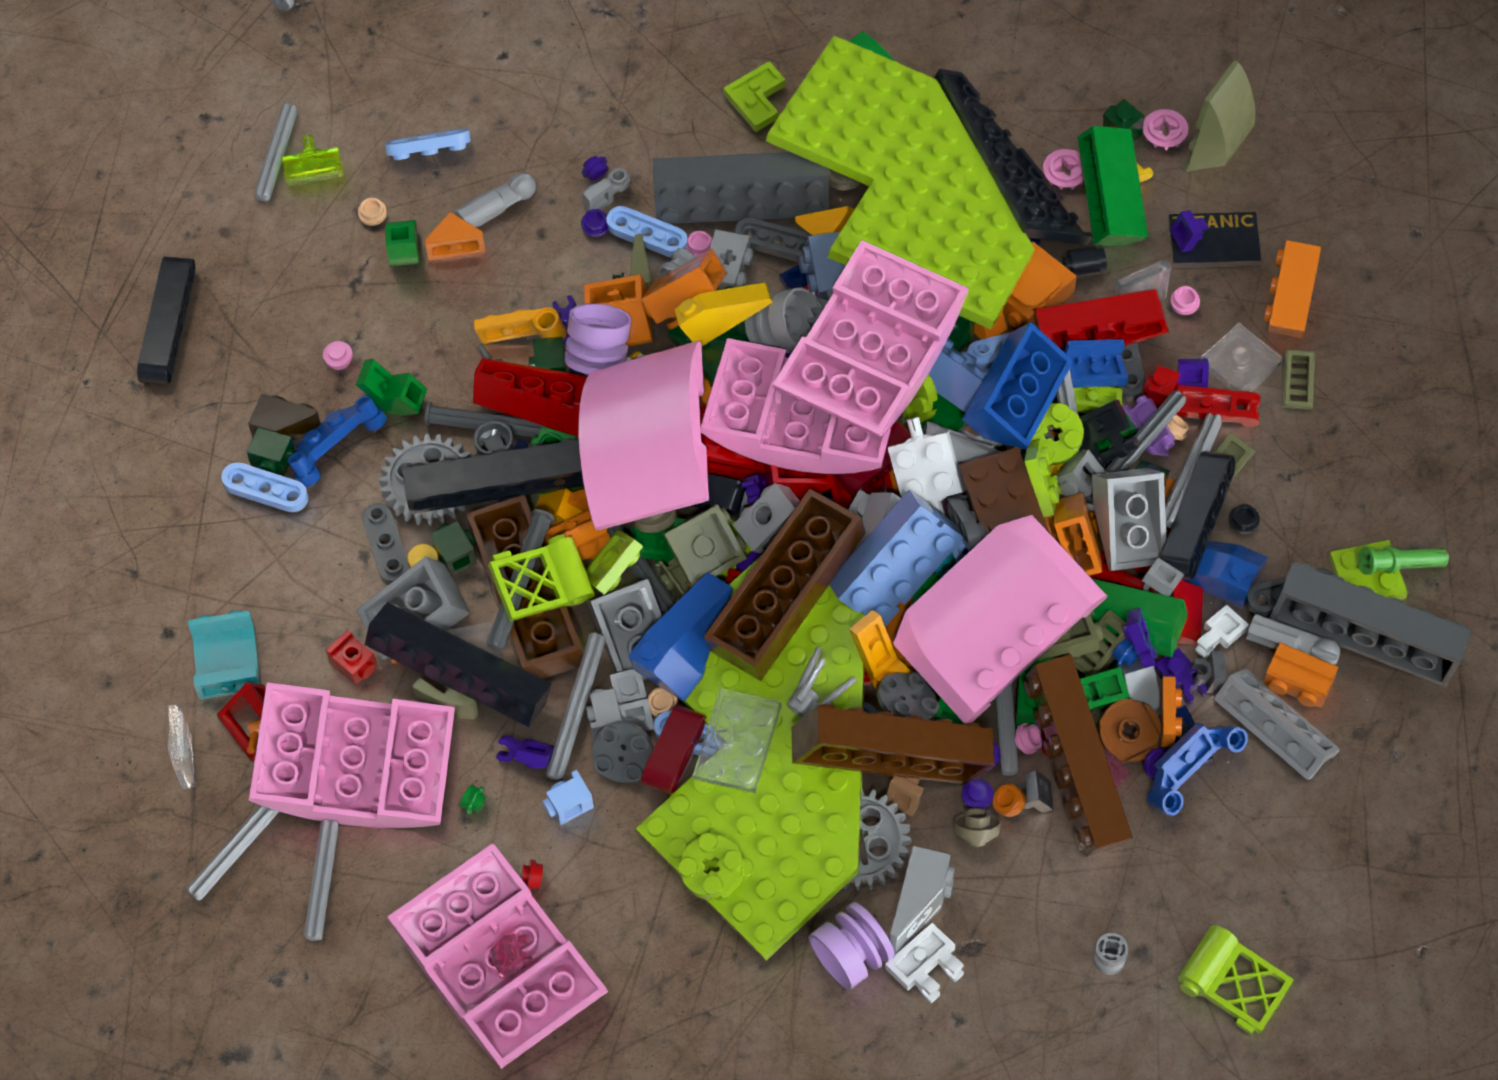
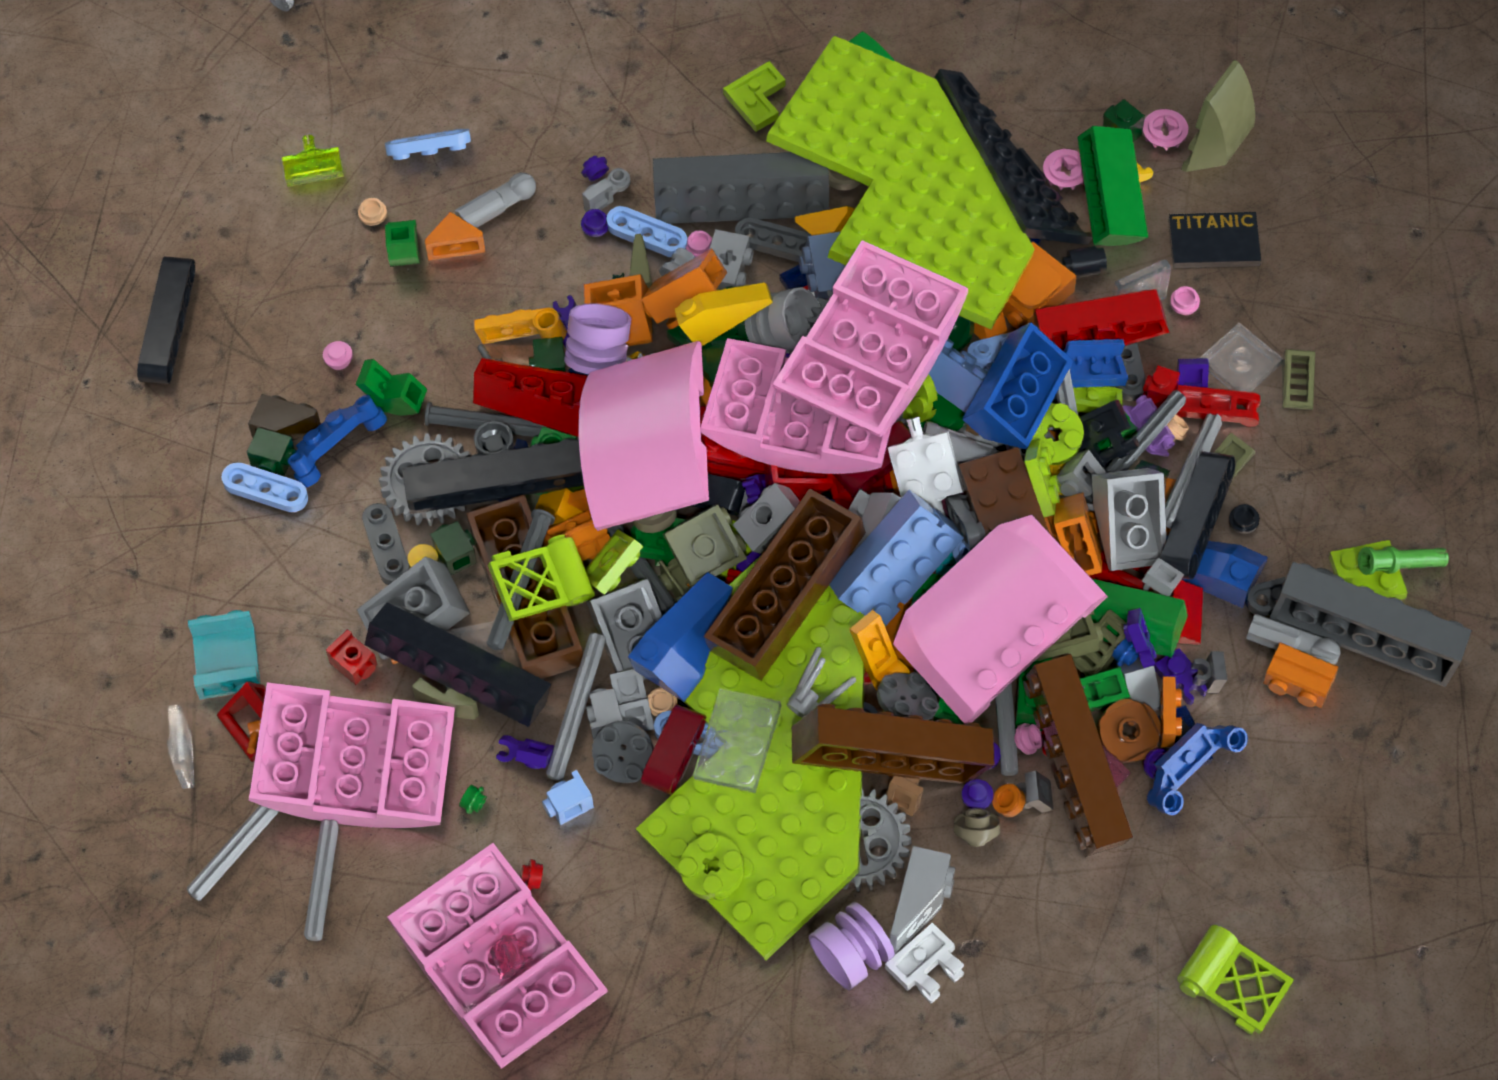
(275, 152): light grey axle -> none
(1109, 960): light grey wheel -> none
(1187, 230): dark purple tile -> none
(1221, 628): white plate -> none
(1276, 723): light grey fence -> none
(1292, 289): orange wedge -> none

